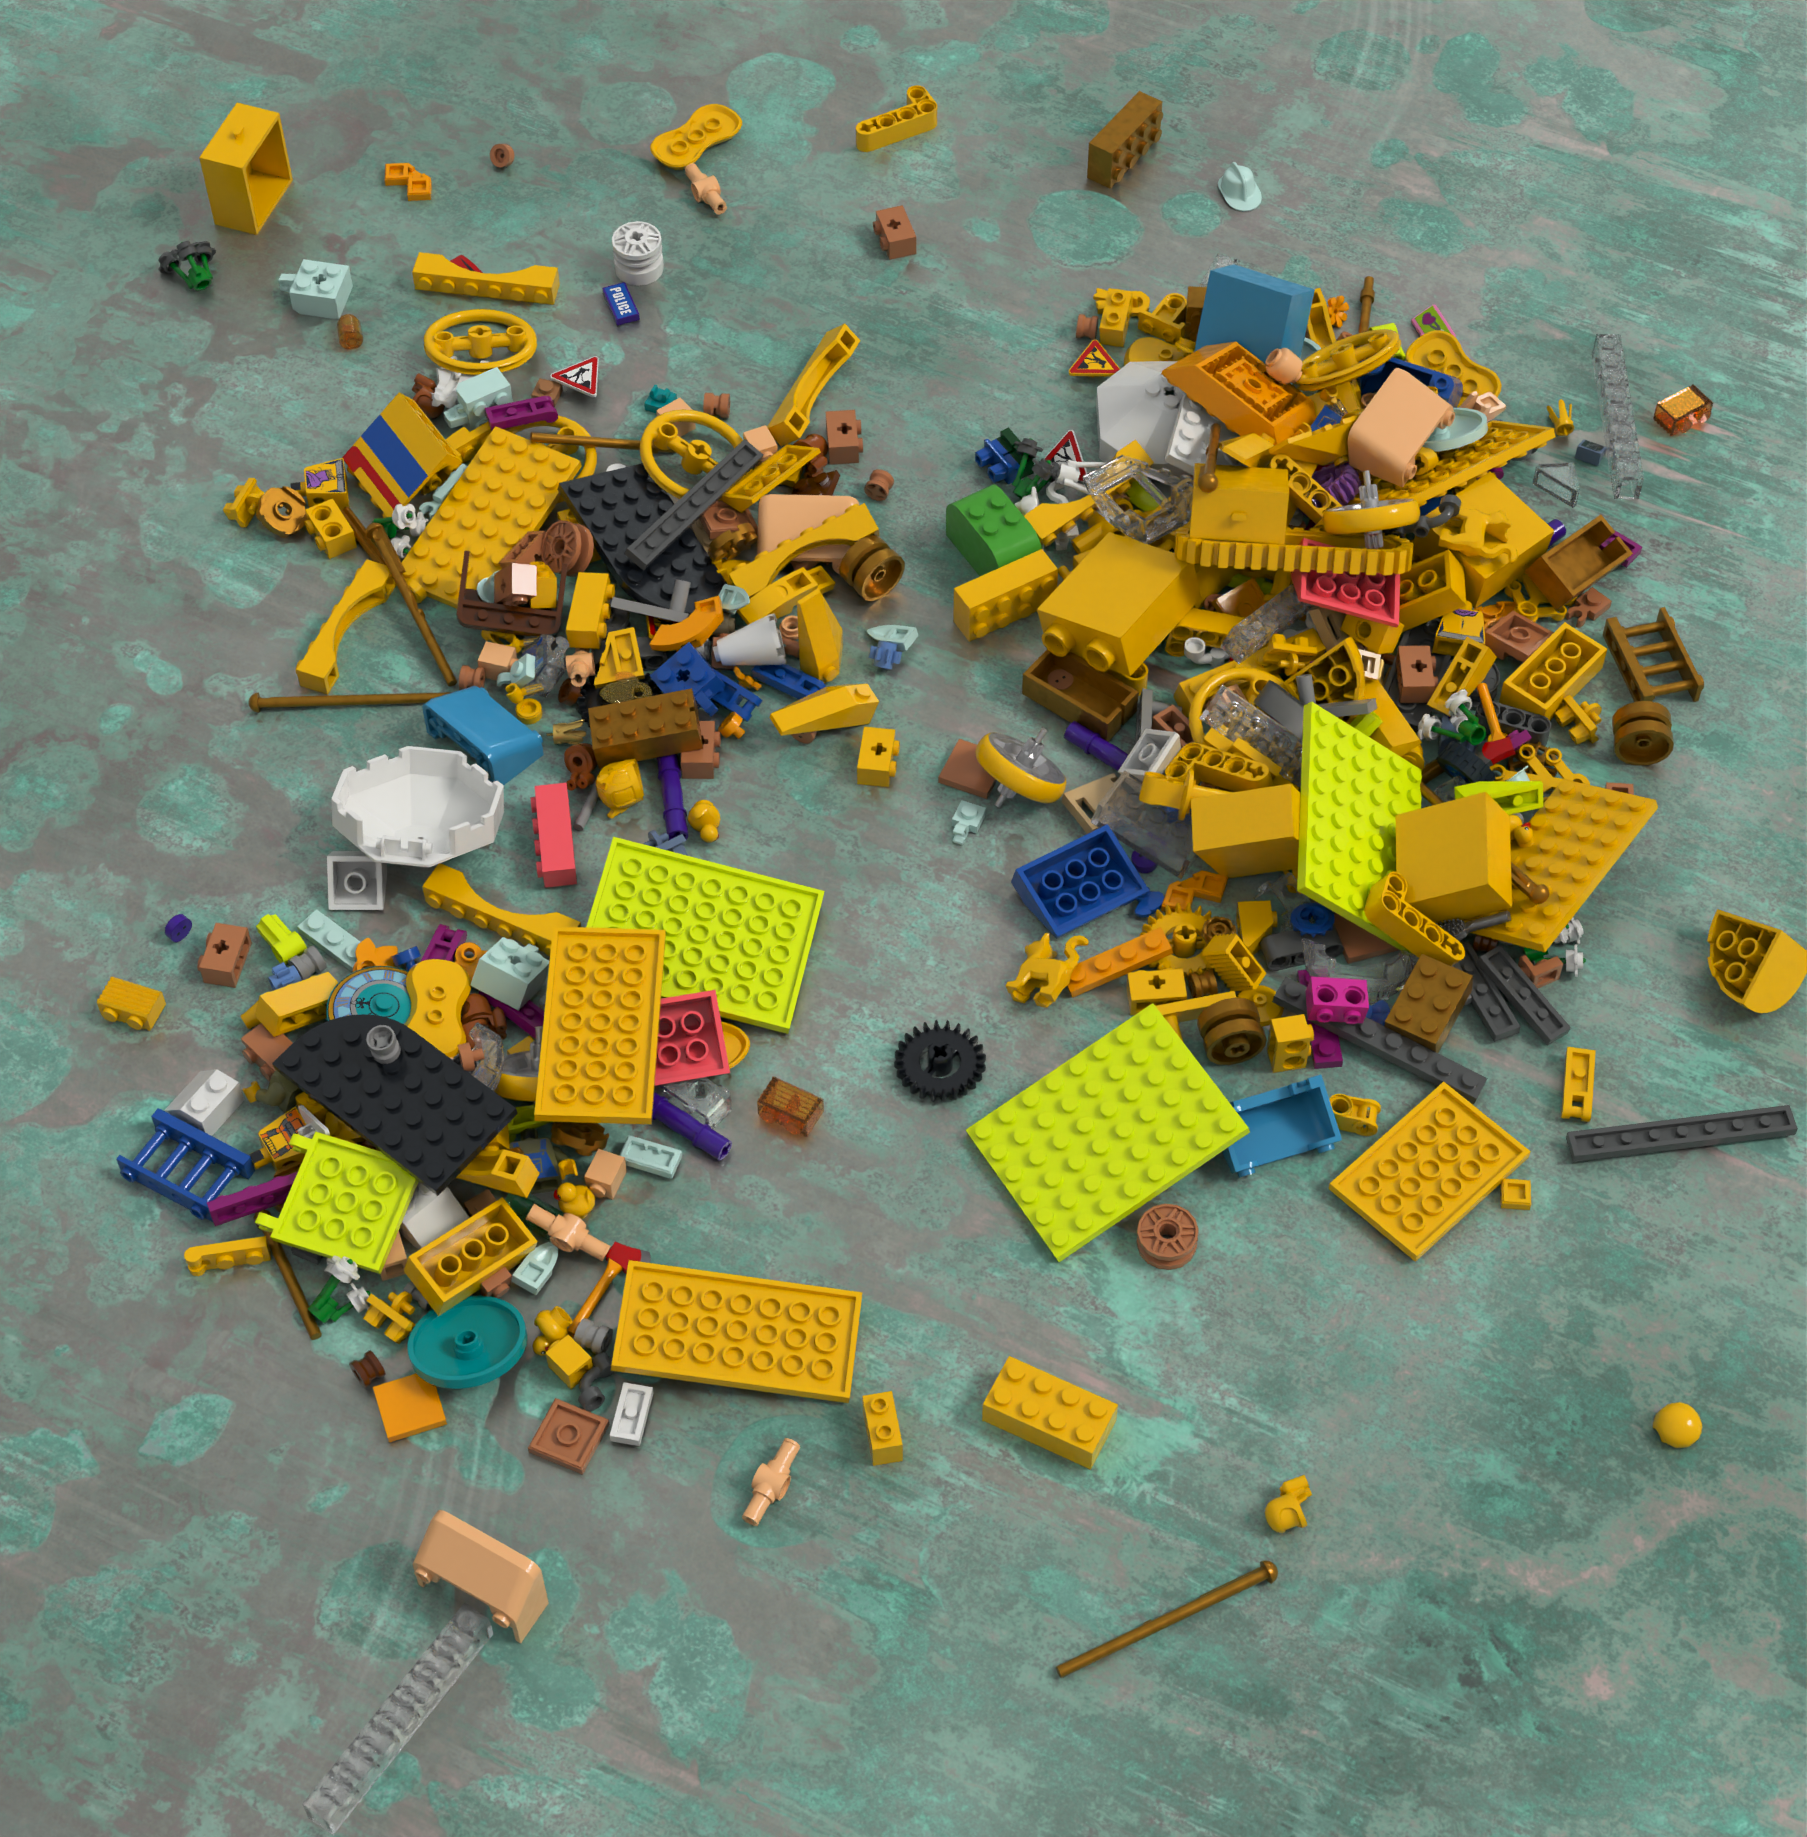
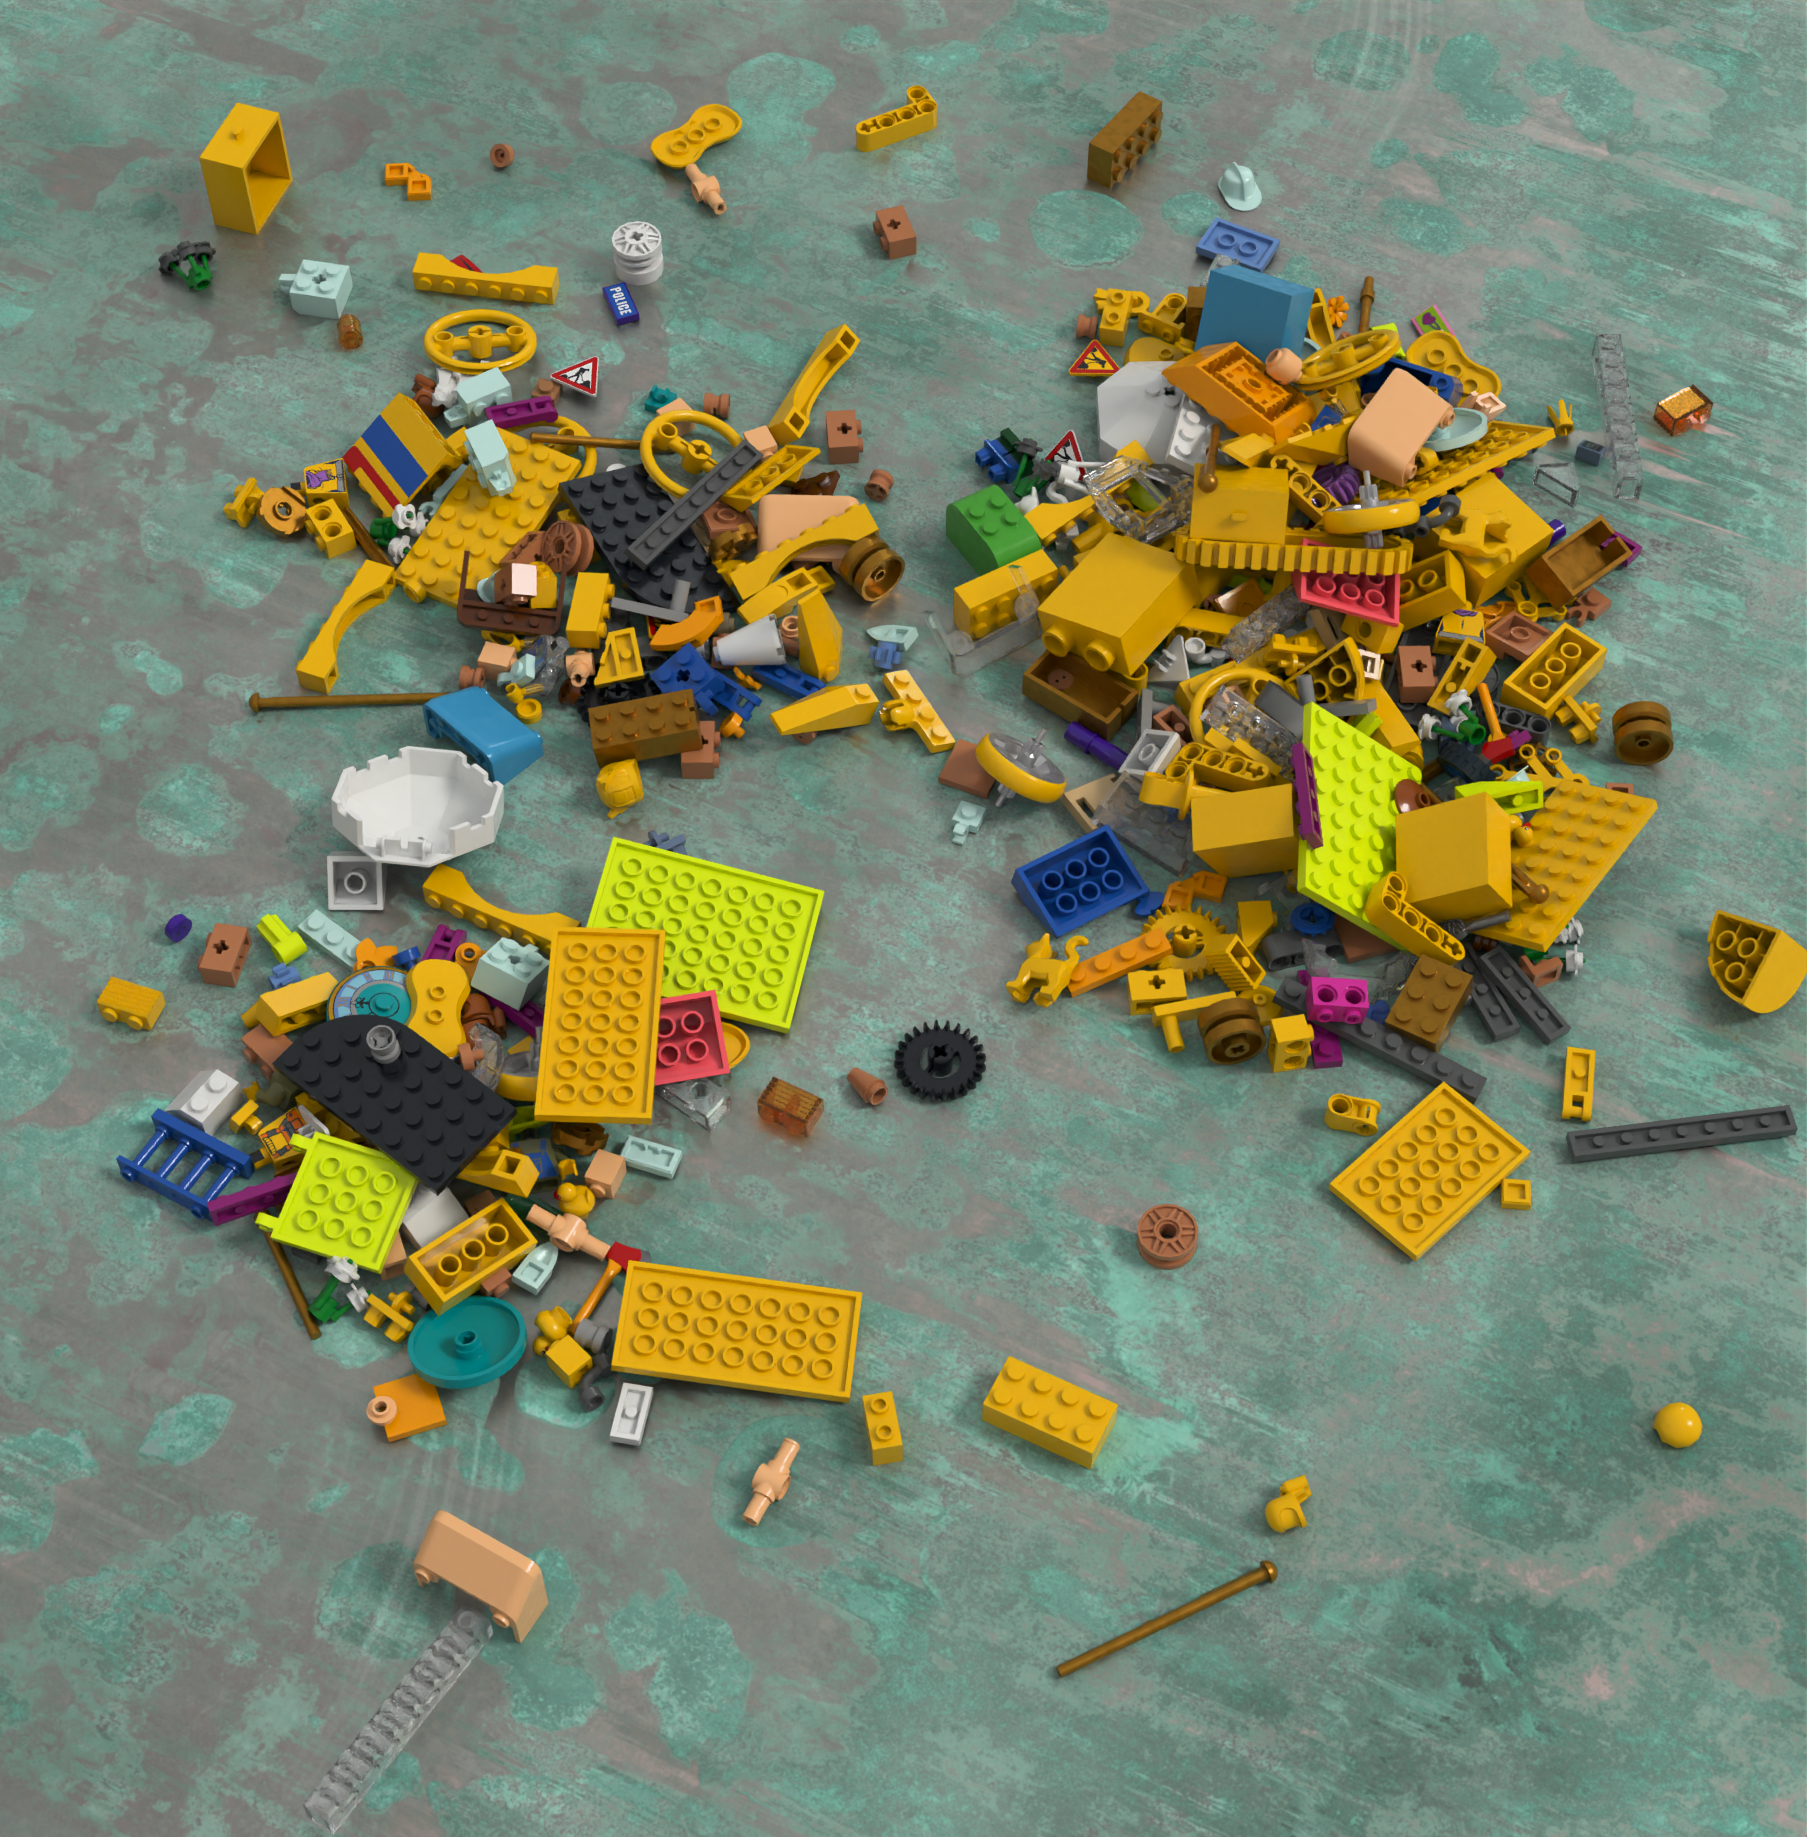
(227, 1254): yellow plate -> none
(246, 1119): none -> yellow tile
(308, 962): light grey wheel -> none
(367, 1369): reddish brown wheel -> none
(377, 533): pearl gold bar -> none
(385, 1417): none -> light nougat plate
(489, 458): none -> light aqua hinge
(555, 835): coral brick -> none
(565, 734): pearl gold piece -> none
(568, 1436): nougat tile -> none
(580, 762): dark orange piece -> none
(587, 809): light grey bar -> none
(624, 688): clear yellow plate -> none
(672, 796): dark purple piece -> none
(690, 1128): dark purple piece -> none
(705, 819): yellow animal -> none
(733, 598): light aqua plate -> none
(817, 464): dark orange piece -> none
(867, 1086): none -> nougat cone
(876, 757): yellow brick -> none
(913, 711): none -> yellow plate
(968, 657): none -> clear windscreen
(1107, 1132): neon yellow plate -> none
(1142, 864): dark purple tile -> none
(1172, 664): none -> white piece
(1202, 984): pearl gold wheel -> none
(1215, 925): pearl gold plate -> none
(1238, 242): none -> medium blue plate
(1283, 1125): dark azure windscreen -> none
(1305, 788): none -> magenta plate
(1410, 796): none -> dark orange dish
(1636, 674): pearl gold fence -> none

